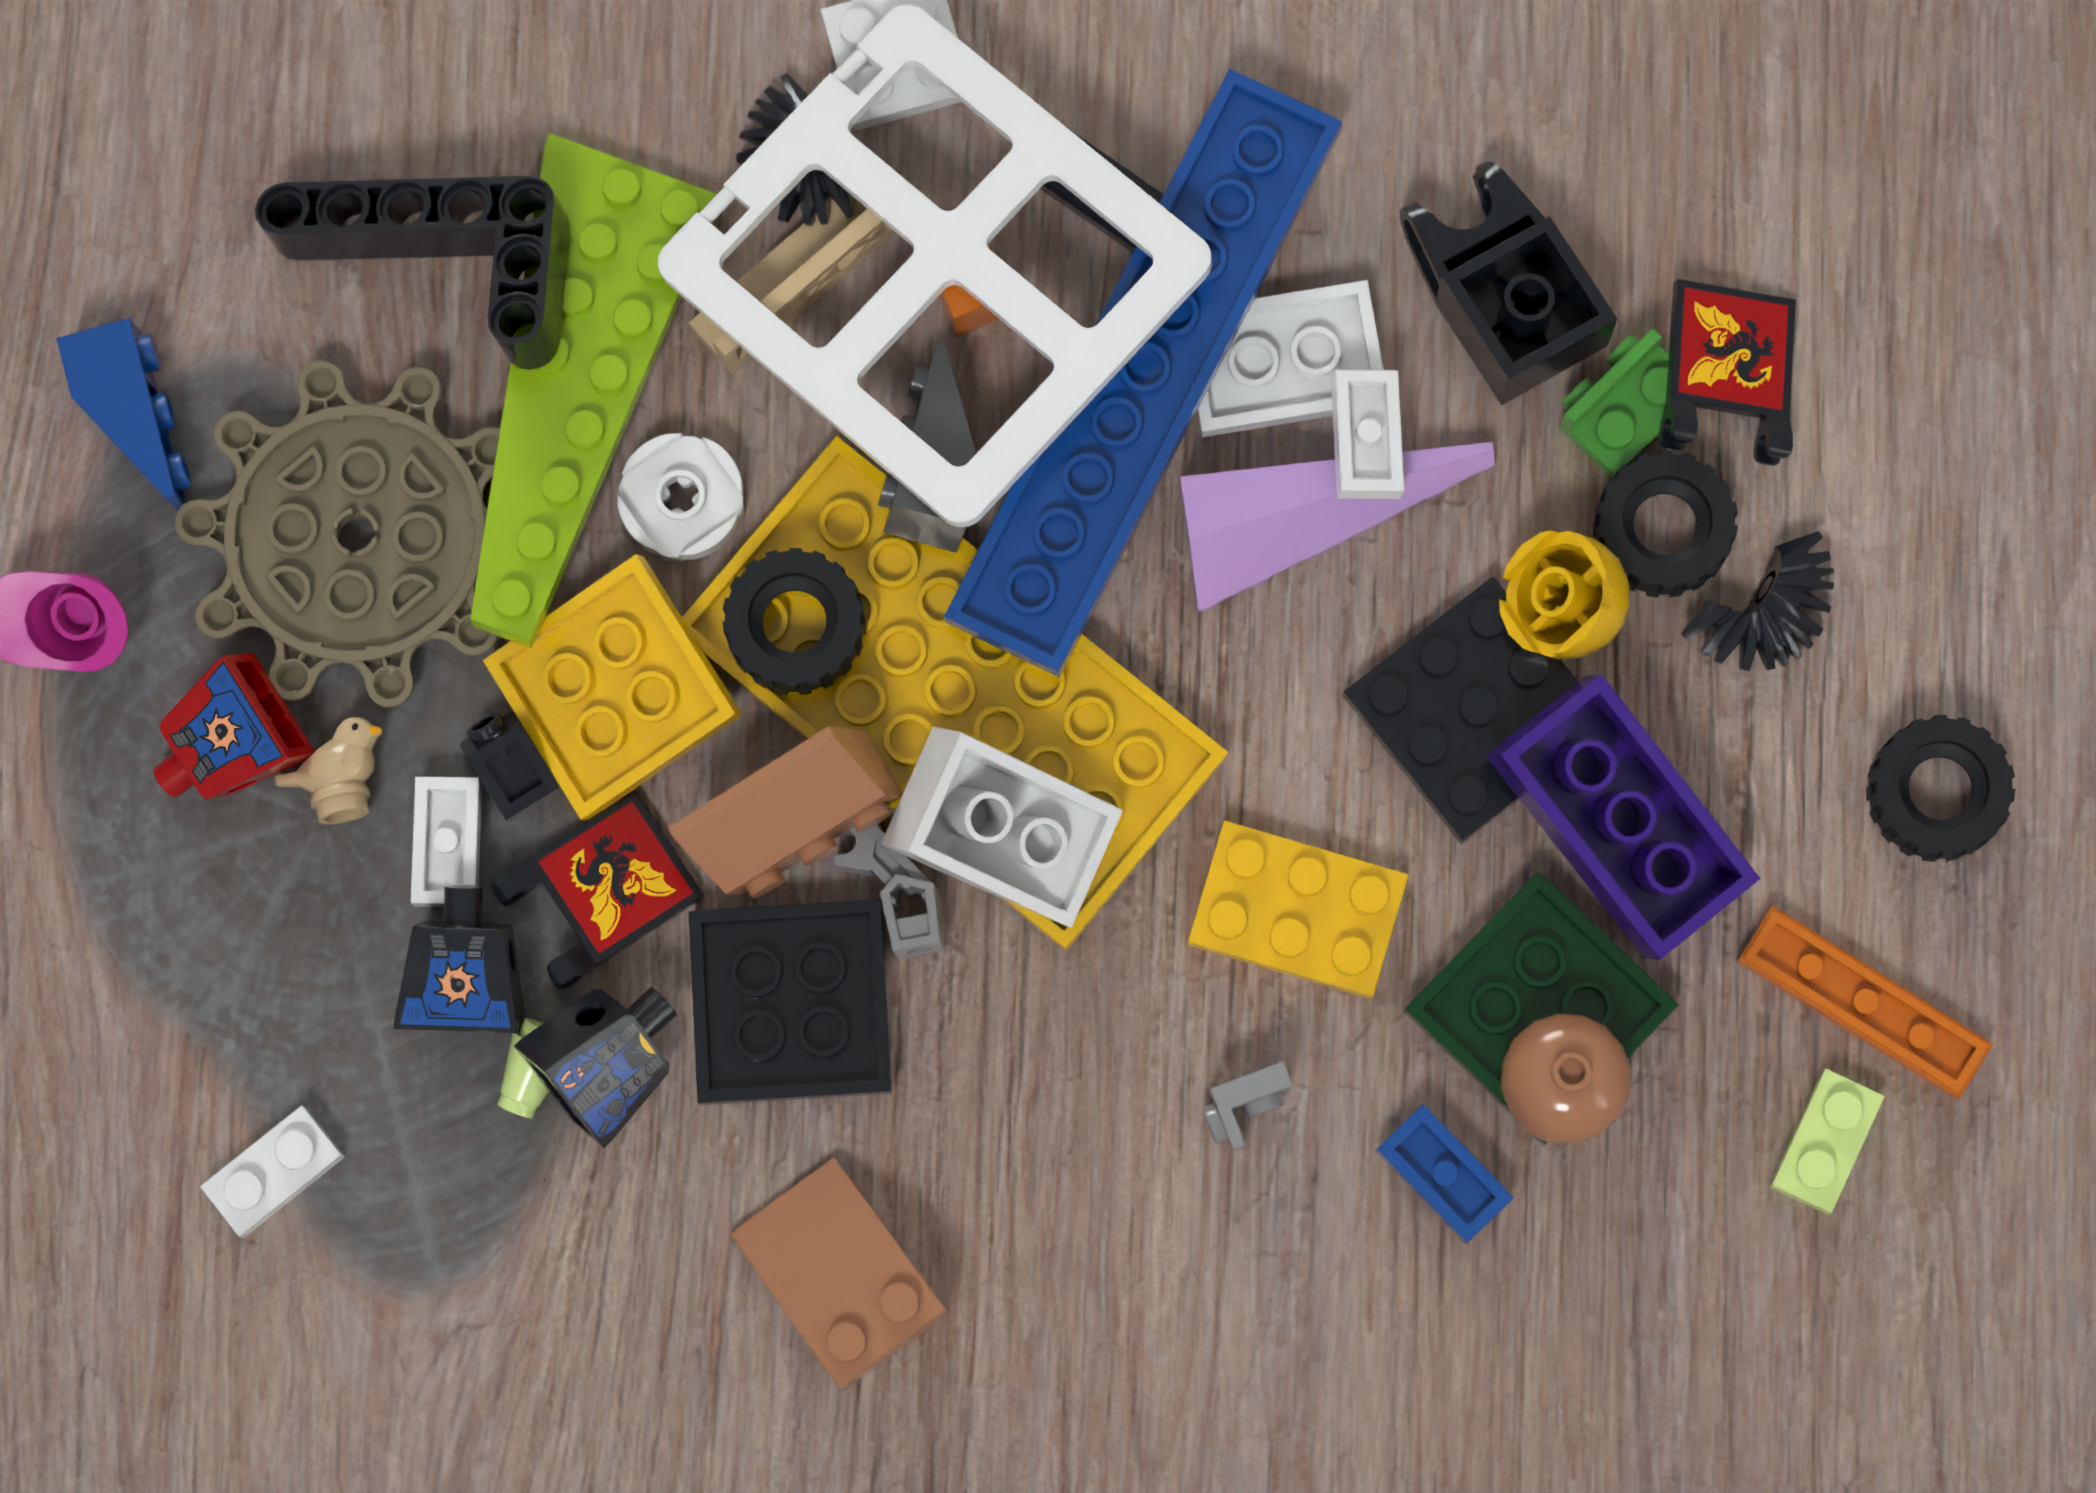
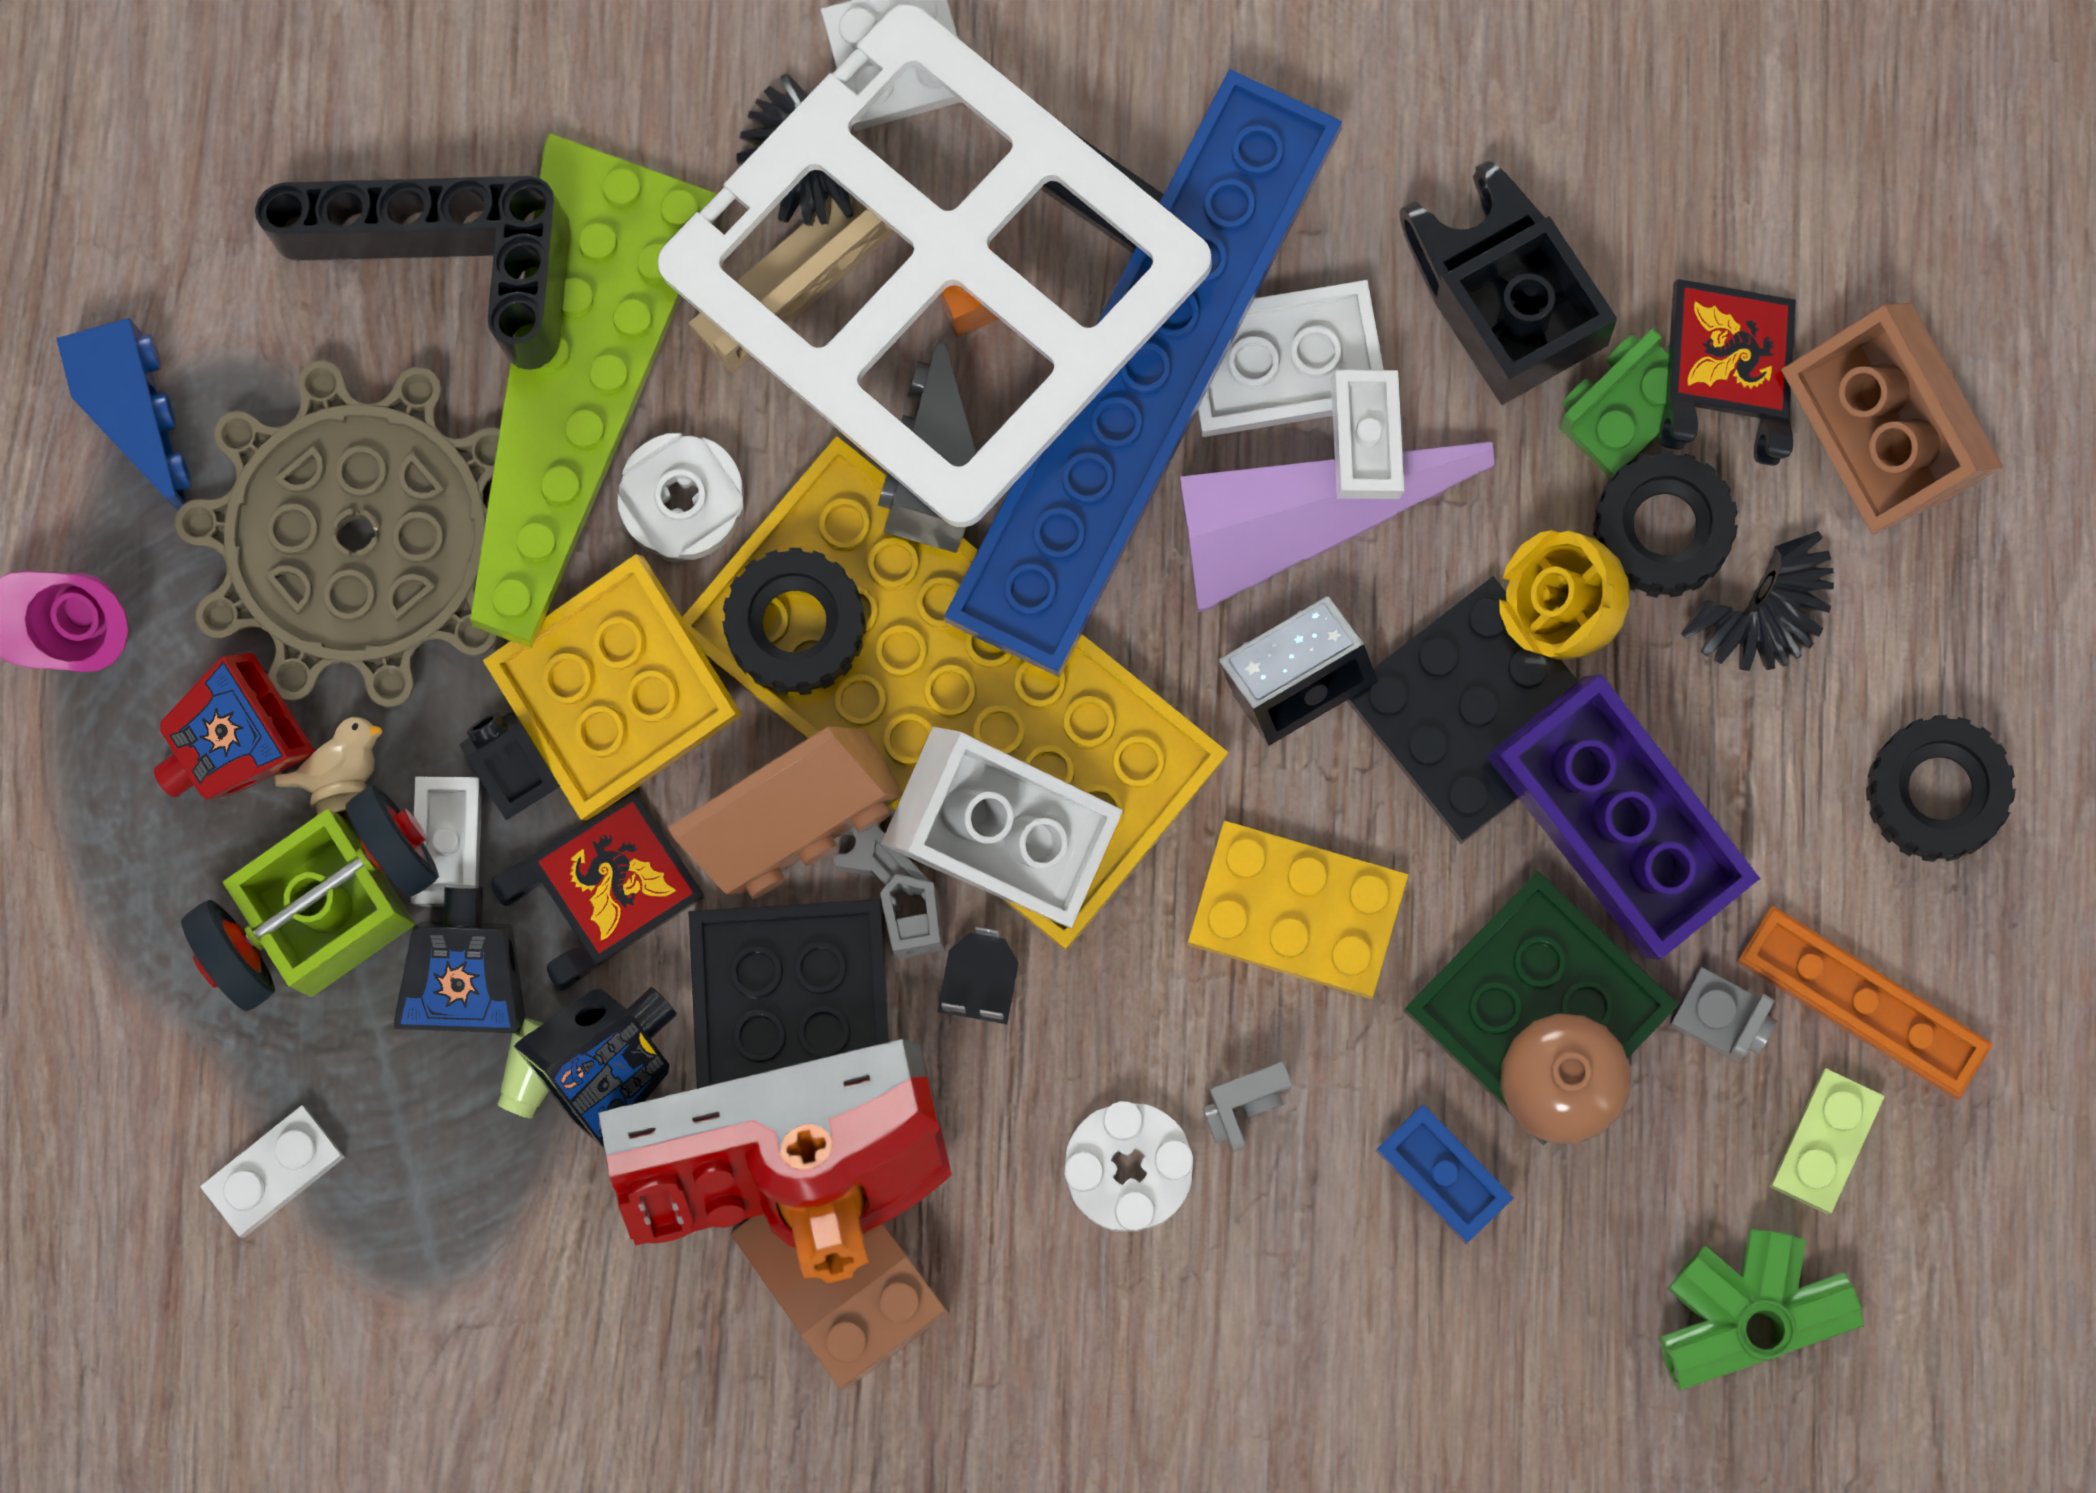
(314, 902): none -> brick
(805, 1145): none -> piece
(979, 978): none -> black piece
(1134, 1204): none -> white plate
(1298, 670): none -> brick
(1724, 1016): none -> light grey bracket
(1765, 1288): none -> bright green piece
(1891, 416): none -> nougat slope

